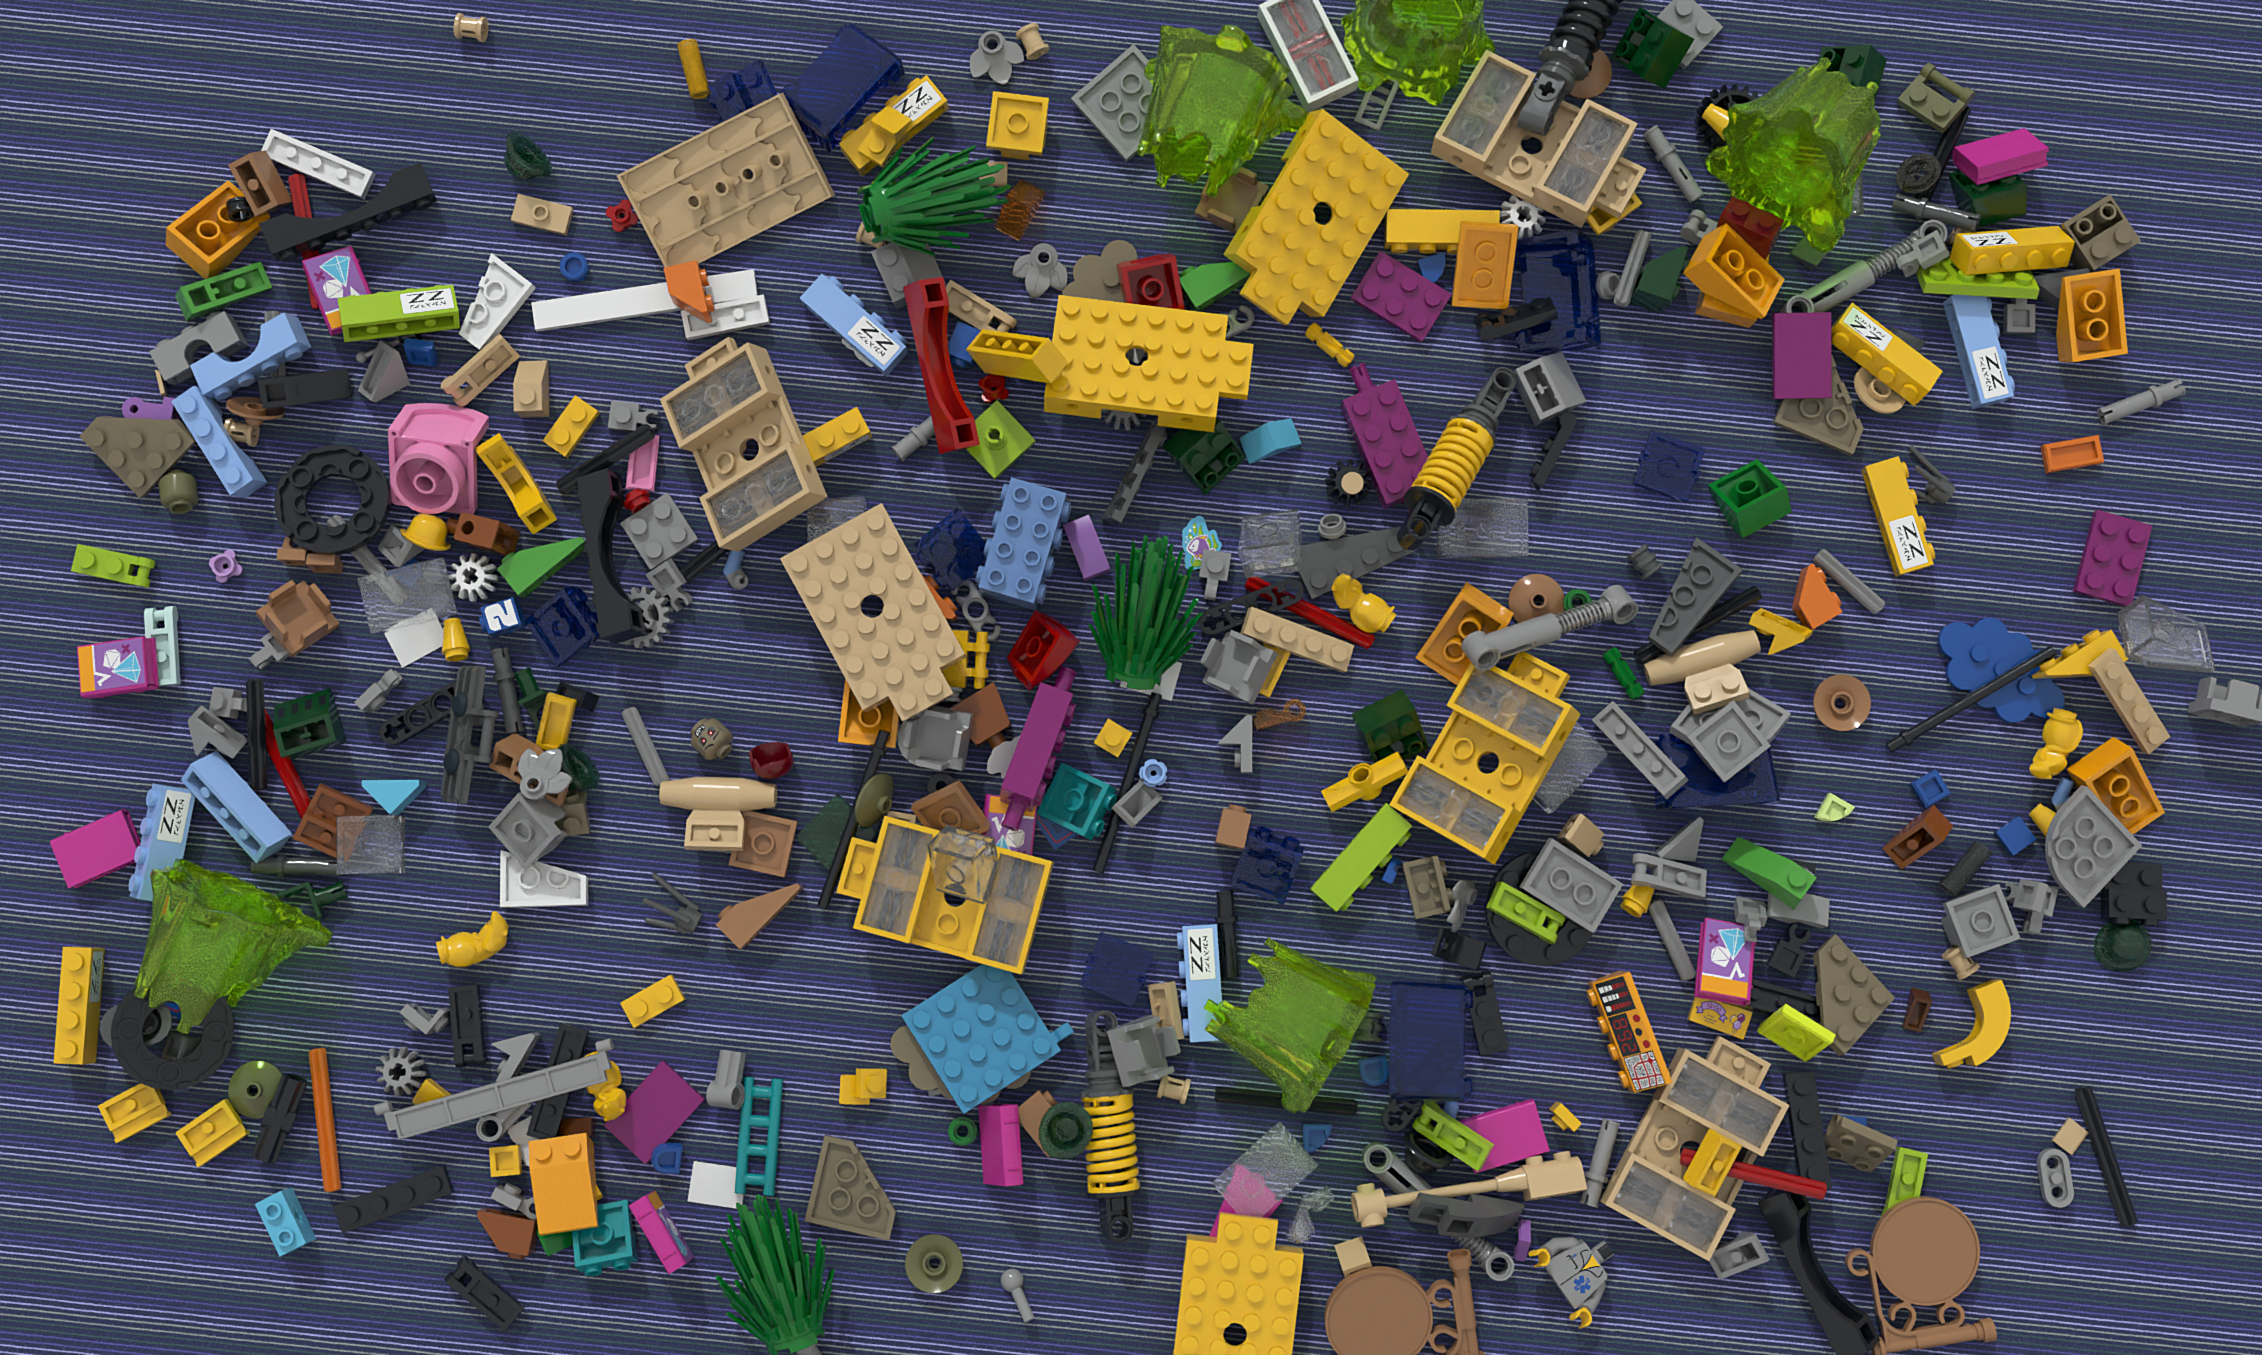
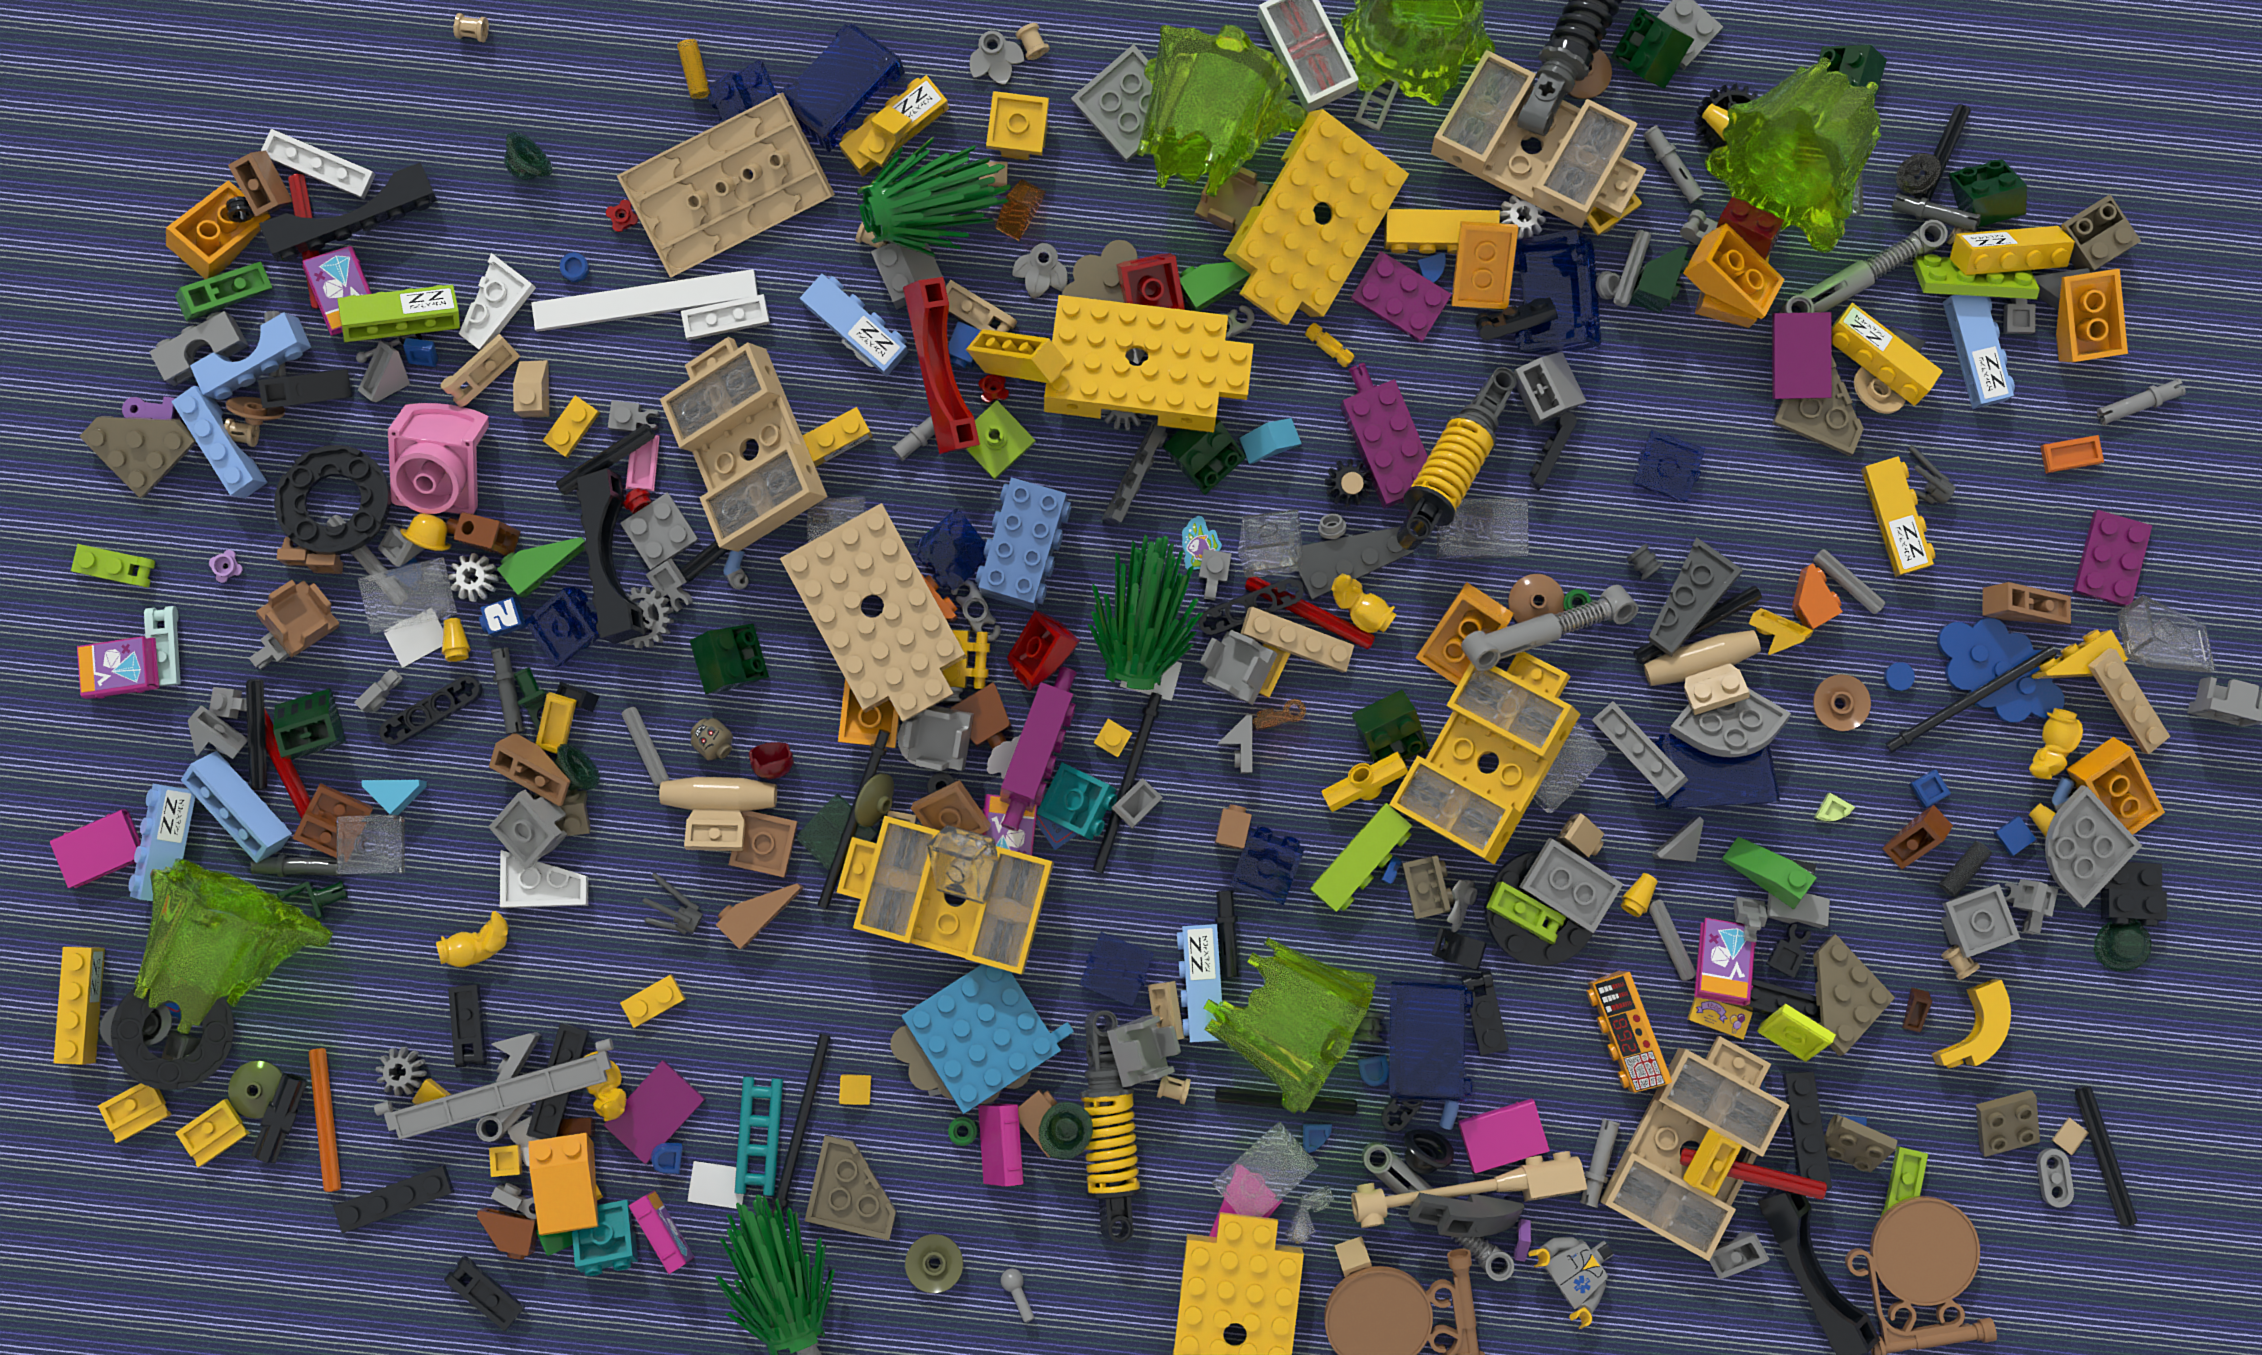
(163, 391): tan piece -> none
(178, 491): olive head -> none
(285, 1221): medium azure brick -> none
(418, 1019): light grey bracket -> none
(466, 713): dark grey piece -> none
(517, 482): yellow arch -> none
(542, 214): tan plate -> none
(545, 770): light grey plate -> none
(687, 289): orange slope -> none
(727, 1089): light grey piece -> none
(728, 658): none -> dark green slope
(801, 1122): none -> black bar
(870, 1083): yellow plate -> none
(1086, 547): medium lavender slope -> none
(1158, 767): light blue plate -> none
(1453, 1136): lime plate -> none
(1563, 1117): yellow plate -> none
(1623, 673): green axle -> none
(1669, 876): light grey plate -> none
(1727, 741): light grey panel -> none
(1751, 498): green slope -> none
(1807, 254): slope -> none
(1899, 676): none -> blue tile
(1925, 252): light grey plate -> none
(1929, 104): olive plate -> none
(2000, 156): dark pink piece -> none
(2007, 1123): none -> dark tan plate
(2026, 604): none -> medium nougat slope

